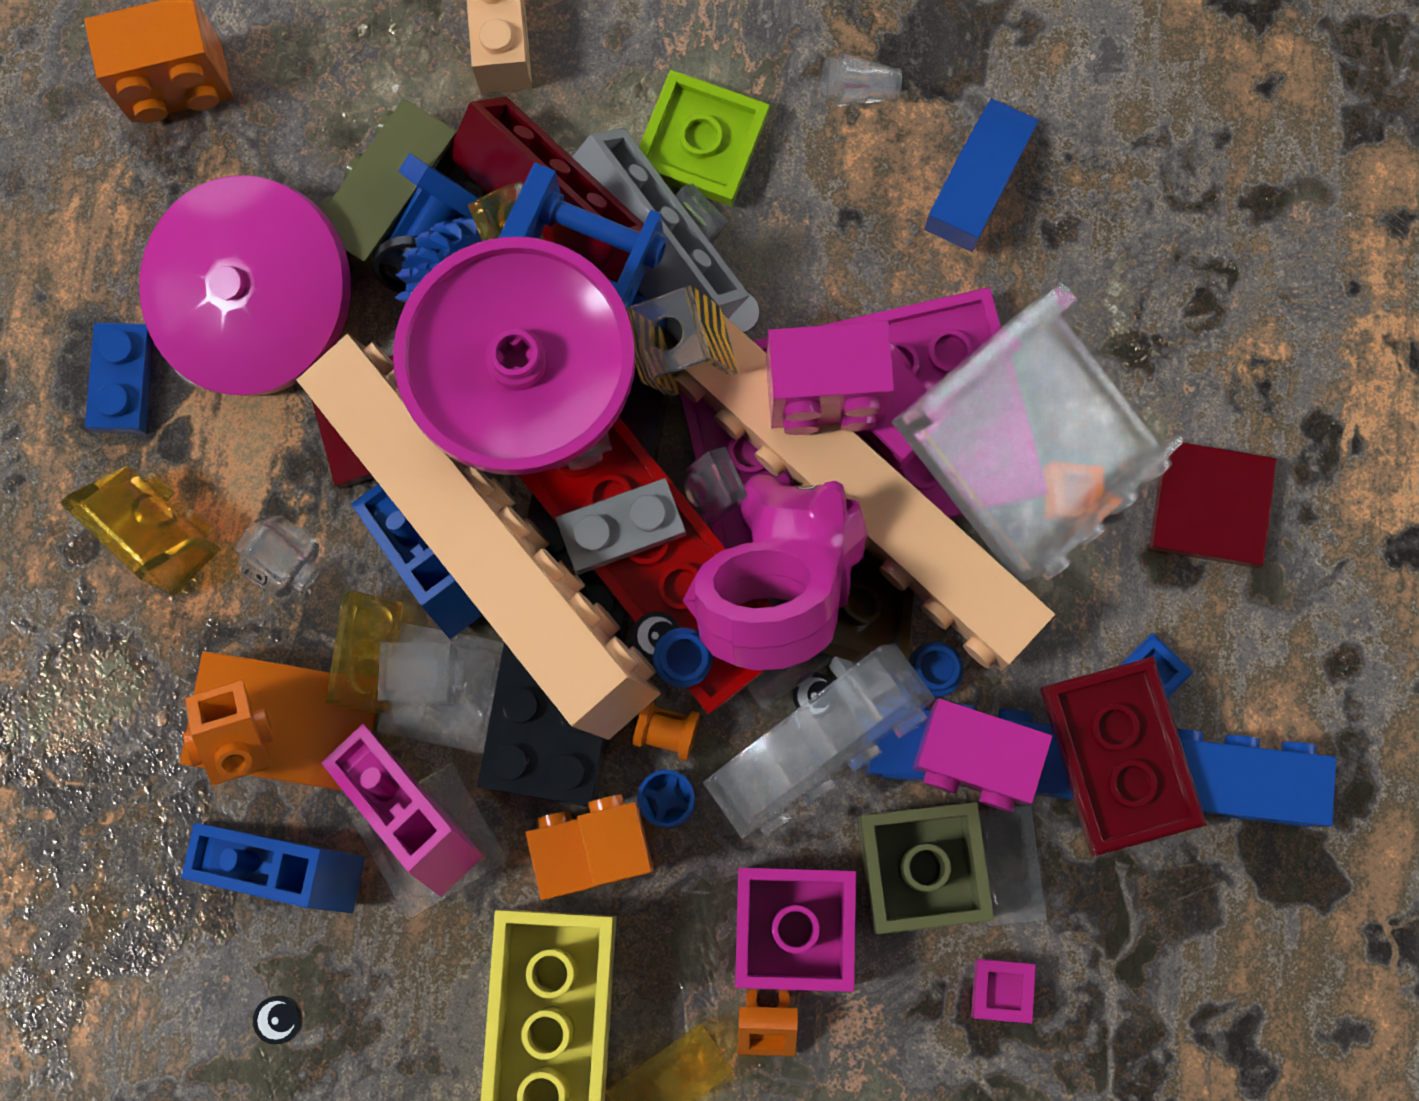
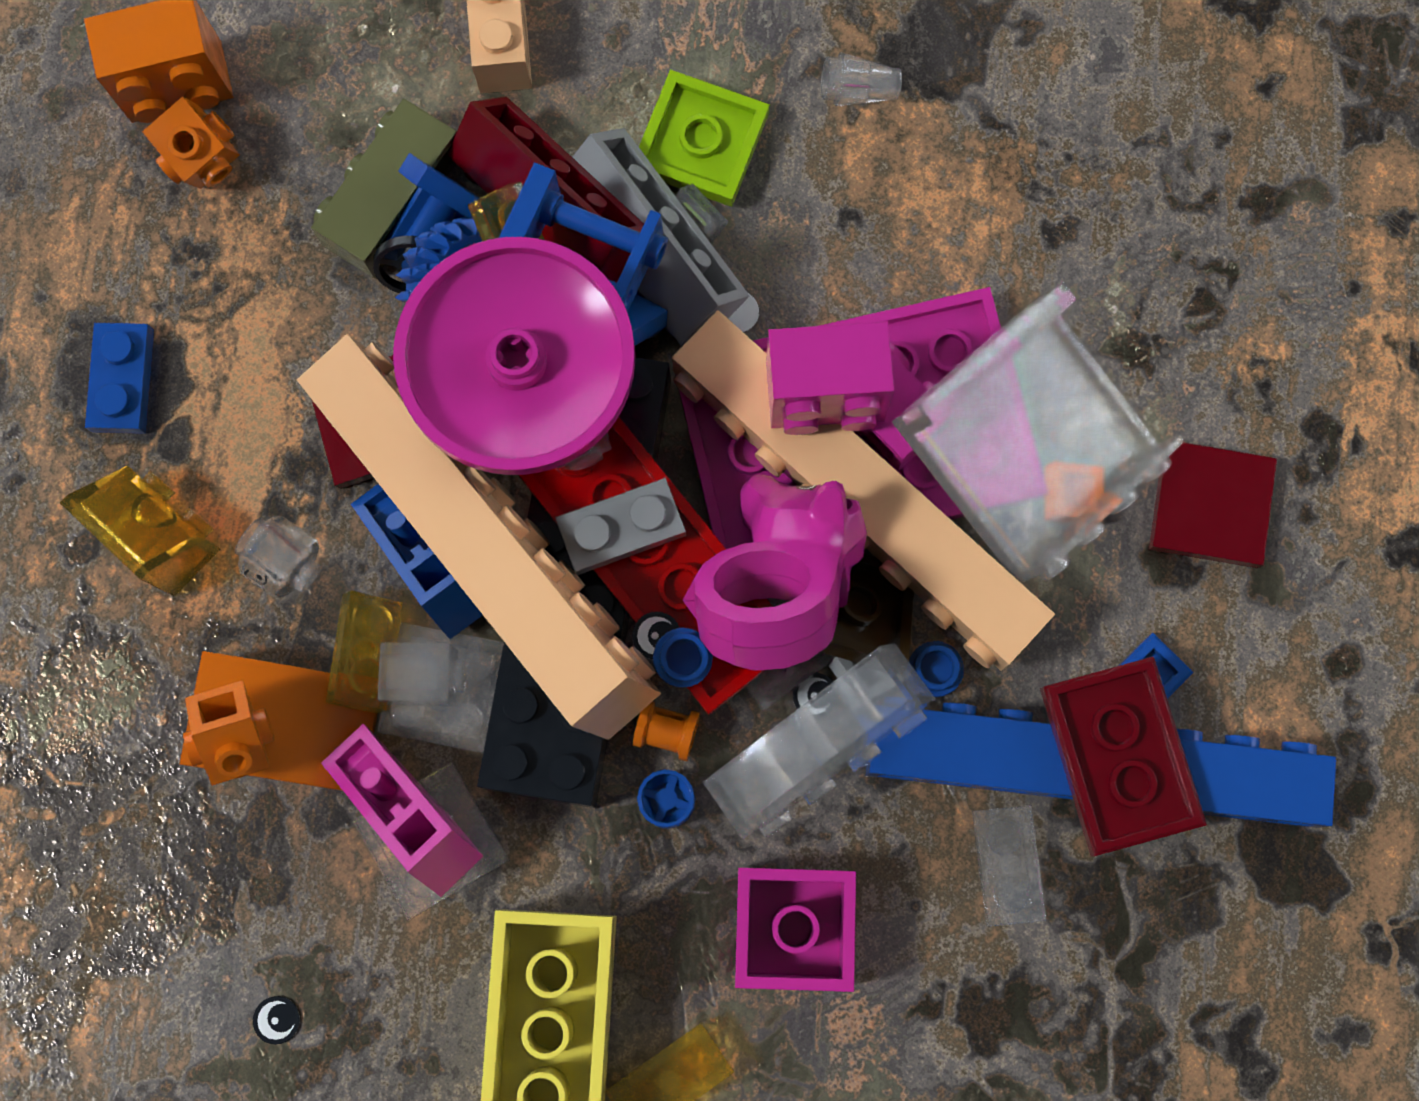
(192, 144): none -> orange brick
(244, 285): dark pink dish -> none
(273, 868): blue slope -> none
(589, 850): orange brick -> none
(702, 337): clear piece -> none
(711, 485): clear plate -> none
(767, 1029): orange tile -> none
(924, 868): olive brick -> none
(980, 175): blue slope -> none
(981, 754): dark pink brick -> none
(1003, 990): dark pink plate -> none

